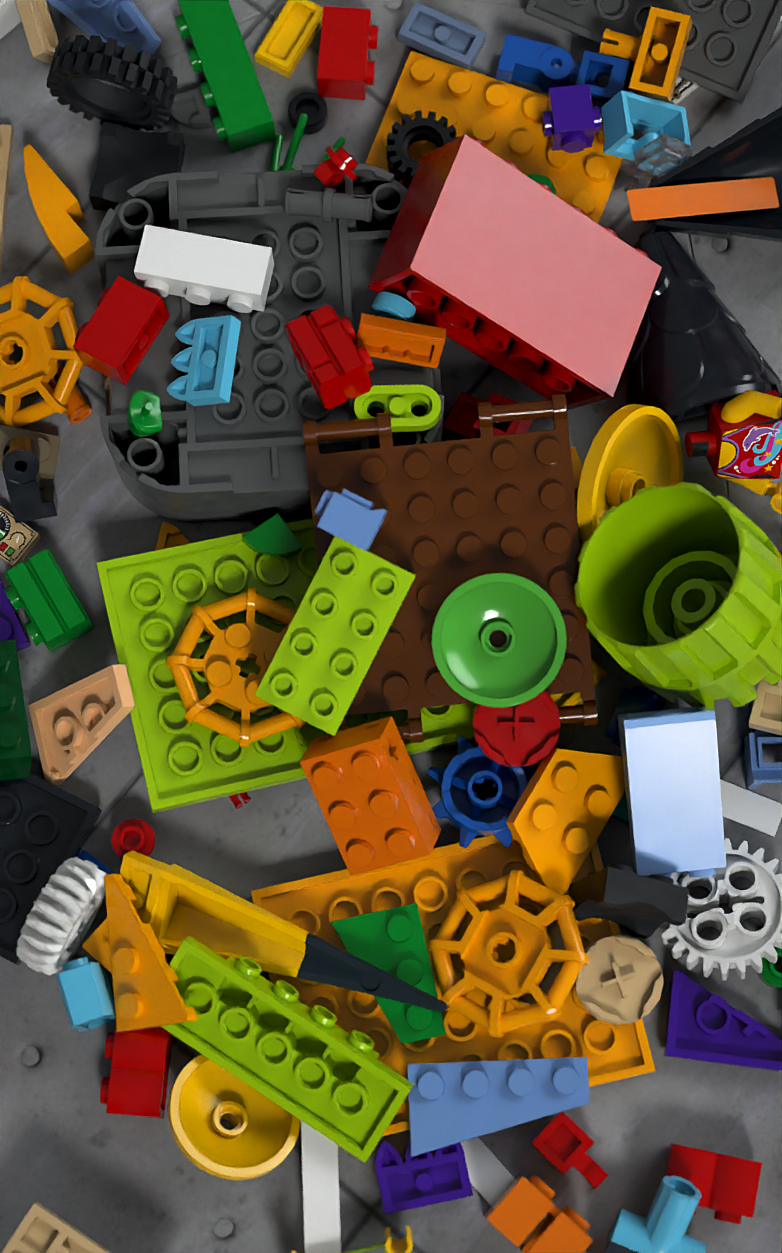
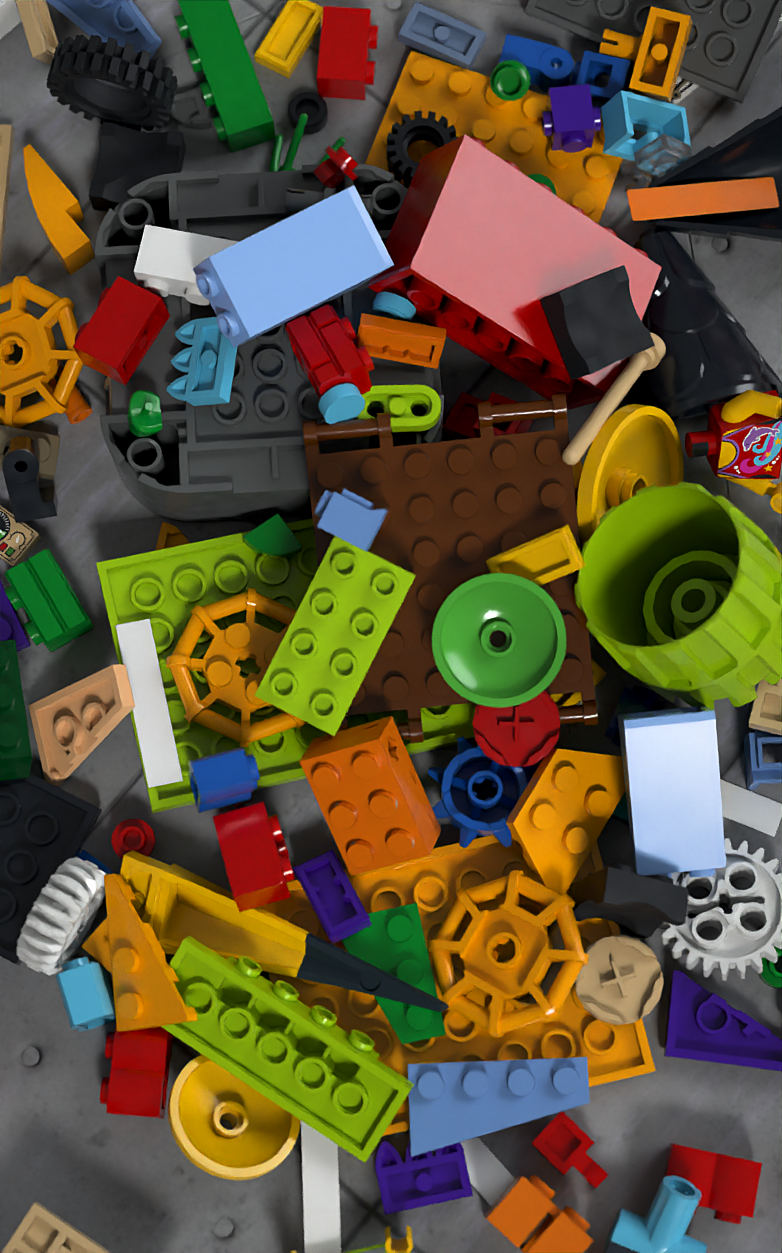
(150, 702): none -> white sticker
(222, 779): none -> blue brick
(254, 856): none -> red brick
(292, 267): none -> light blue slope
(332, 896): none -> dark purple plate
(341, 403): none -> medium azure tile
(510, 80): none -> green plate
(541, 558): none -> yellow tile
(596, 323): none -> black brick
(637, 364): none -> tan piece

